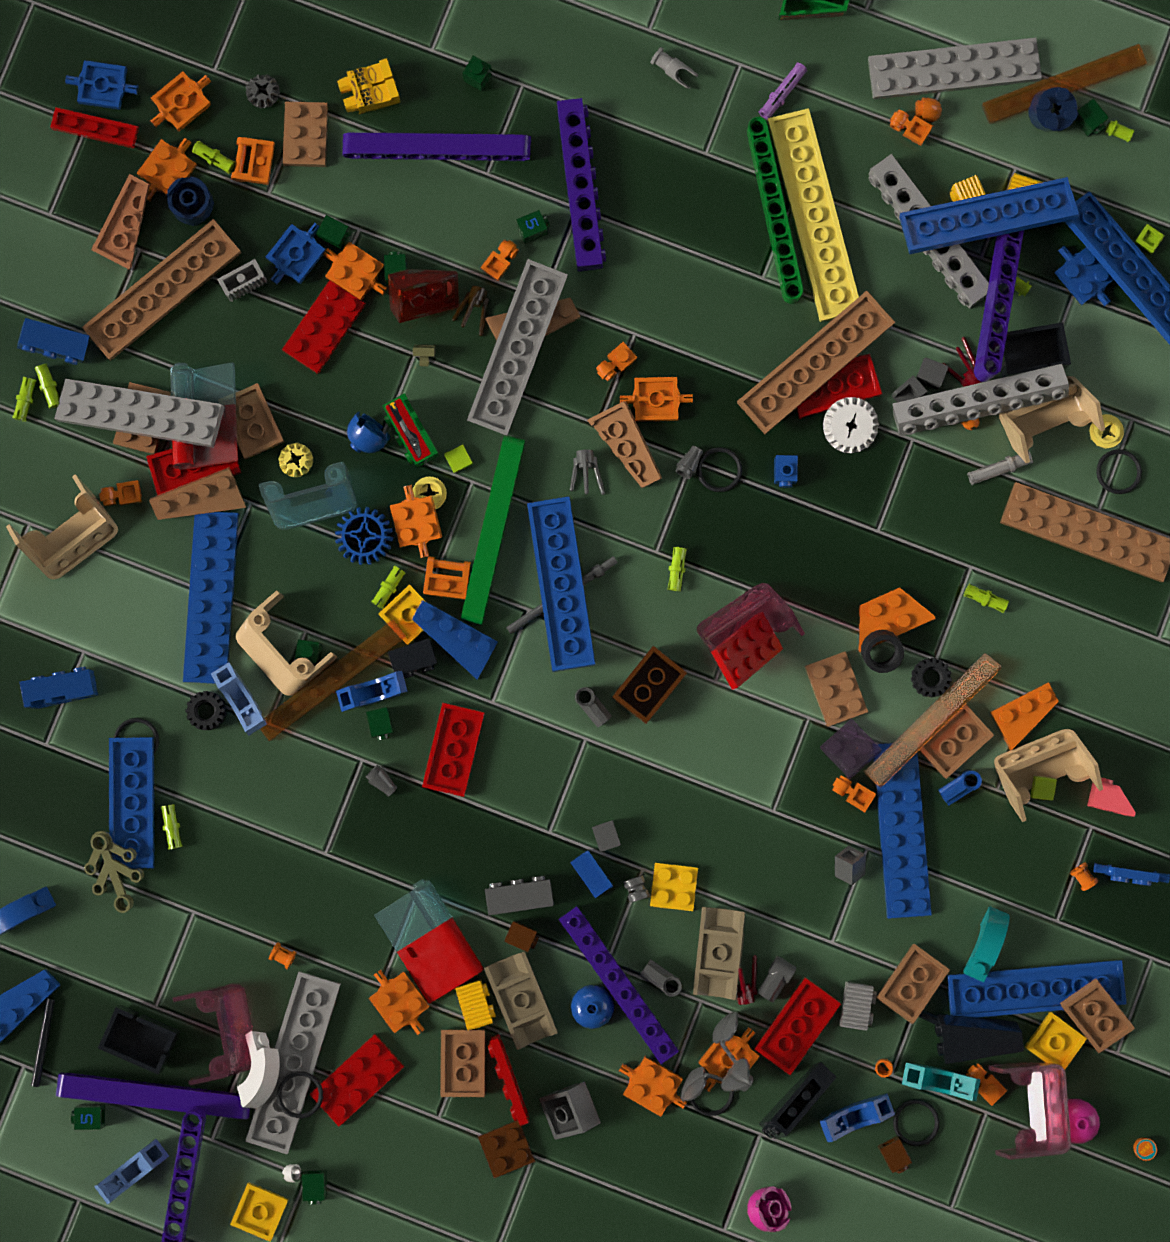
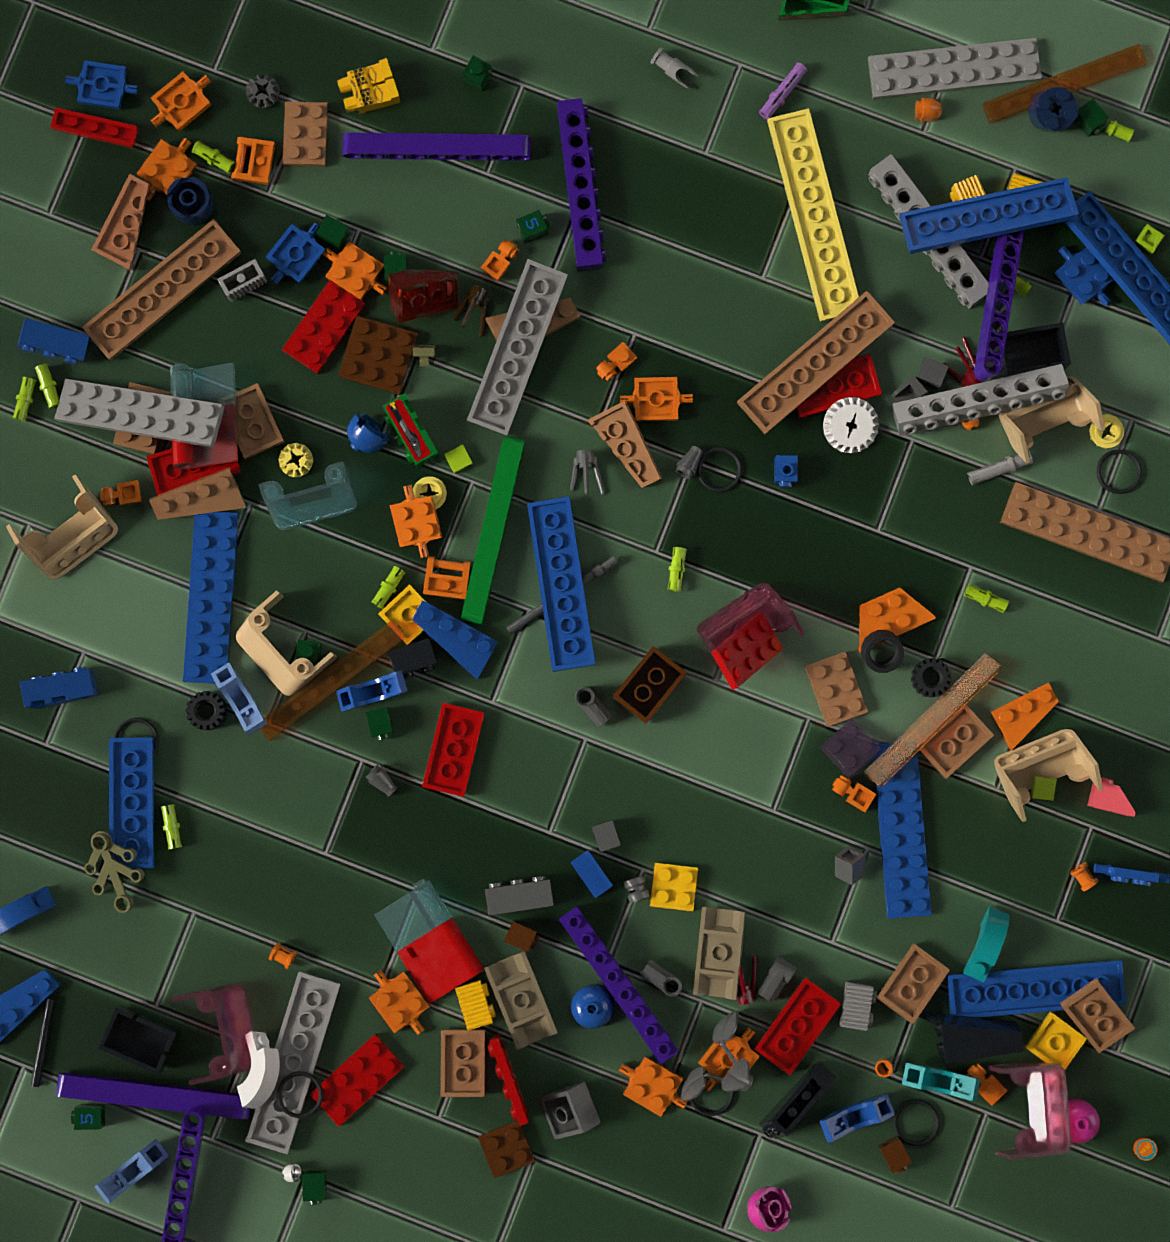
(259, 1211): yellow plate -> none
(345, 533): blue gear -> none
(378, 355): none -> reddish brown plate
(774, 200): green beam -> none
(915, 130): orange plate -> none
(958, 788): blue piece -> none

